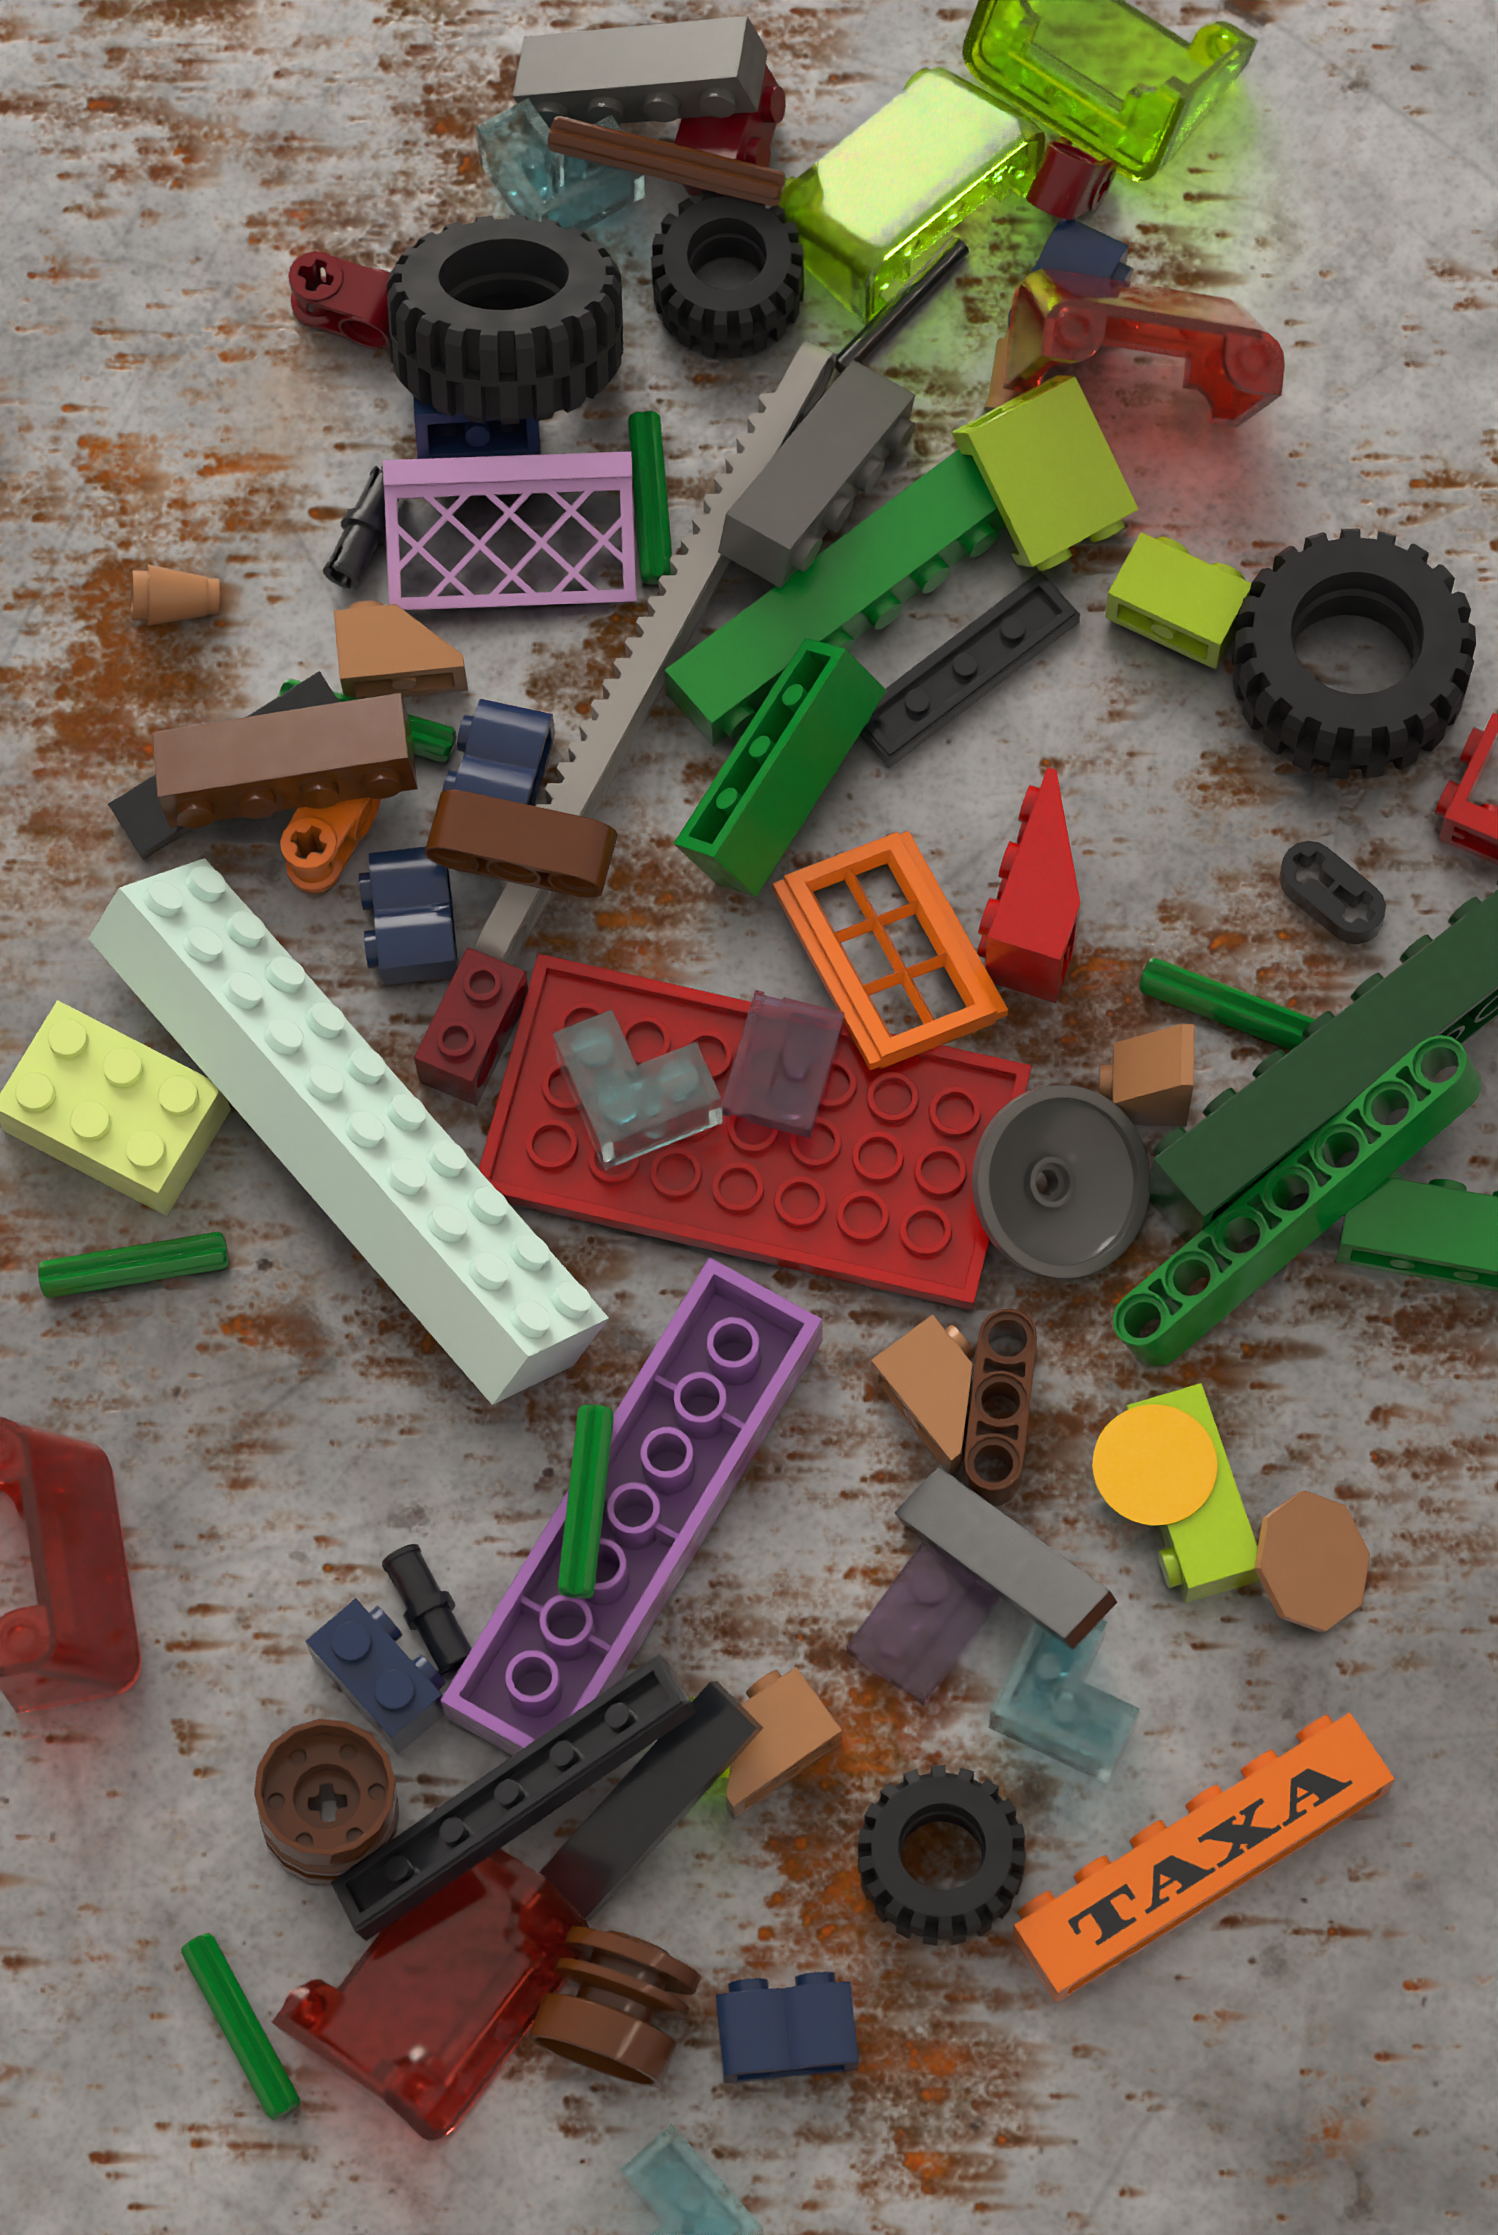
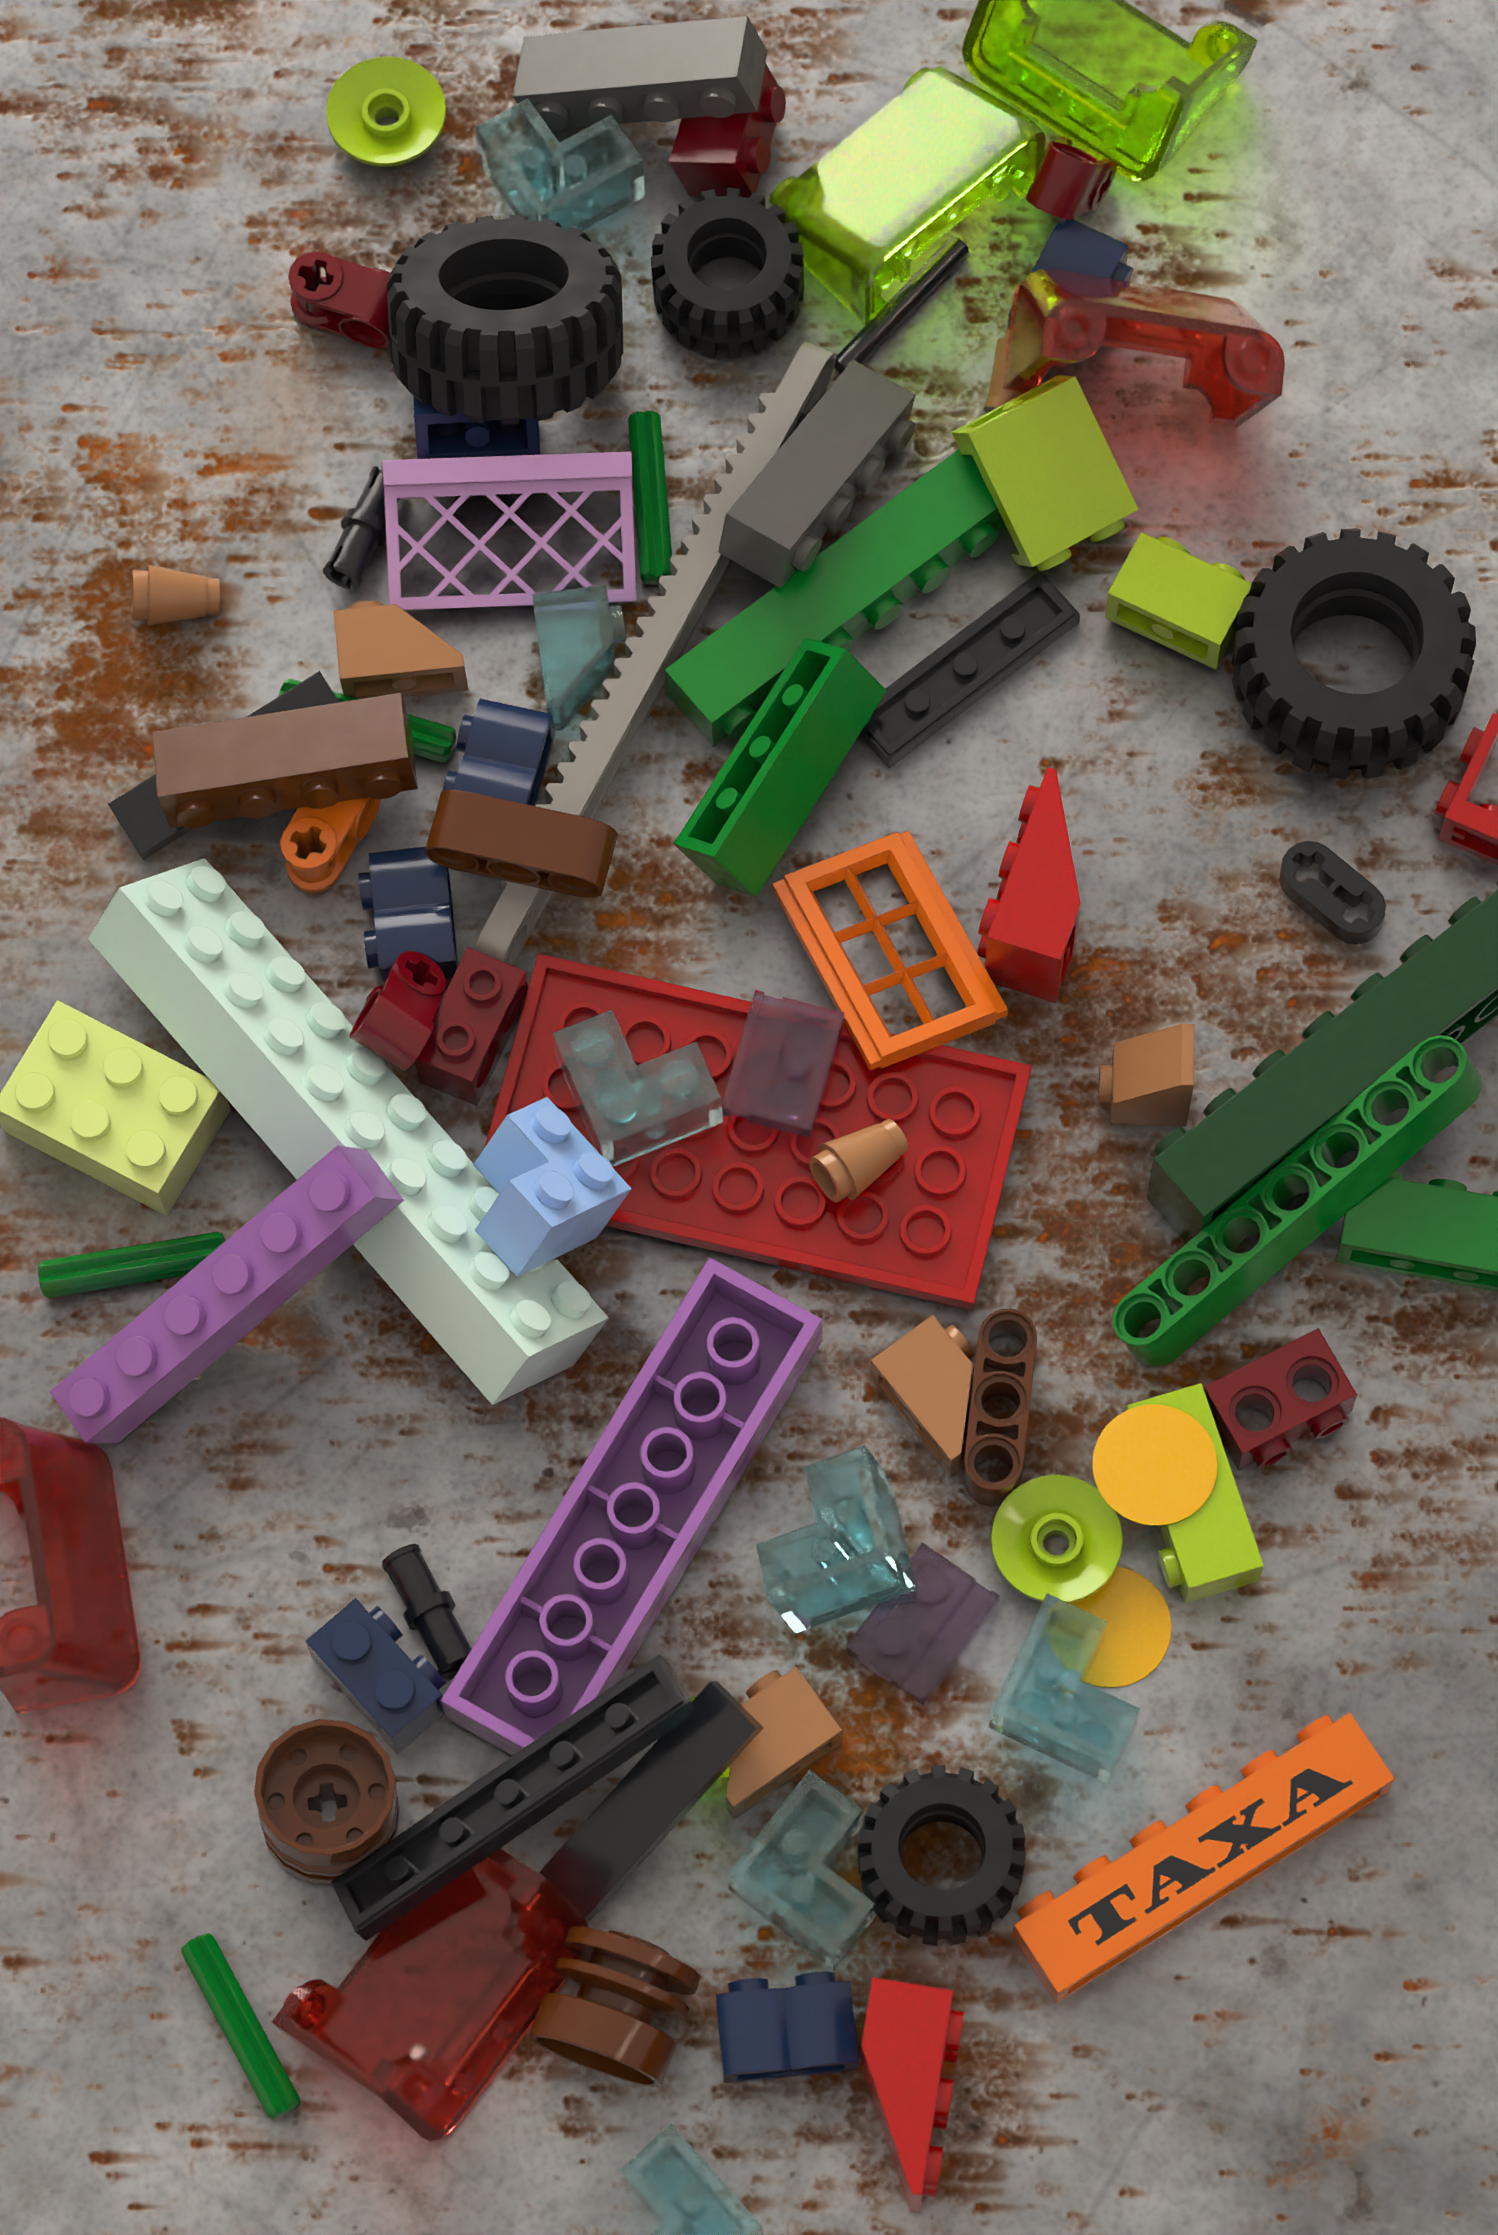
(226, 1295): none -> medium lavender brick
(379, 90): none -> lime dish
(401, 1012): none -> dark red piece
(549, 1187): none -> light blue brick
(575, 646): none -> clear light blue slope
(585, 1501): green axle -> none
(666, 161): reddish brown axle -> none
(789, 1873): none -> clear light blue brick
(851, 1552): none -> clear light blue brick
(857, 1159): none -> medium nougat cone
(902, 2058): none -> red slope
(1006, 1558): tile -> none
(1061, 1508): none -> lime dish
(1092, 1173): dark grey dish -> none
(1135, 1630): none -> yellow sticker
(1223, 1003): green axle -> none
(1269, 1387): none -> dark red brick
(1312, 1561): medium nougat piece -> none

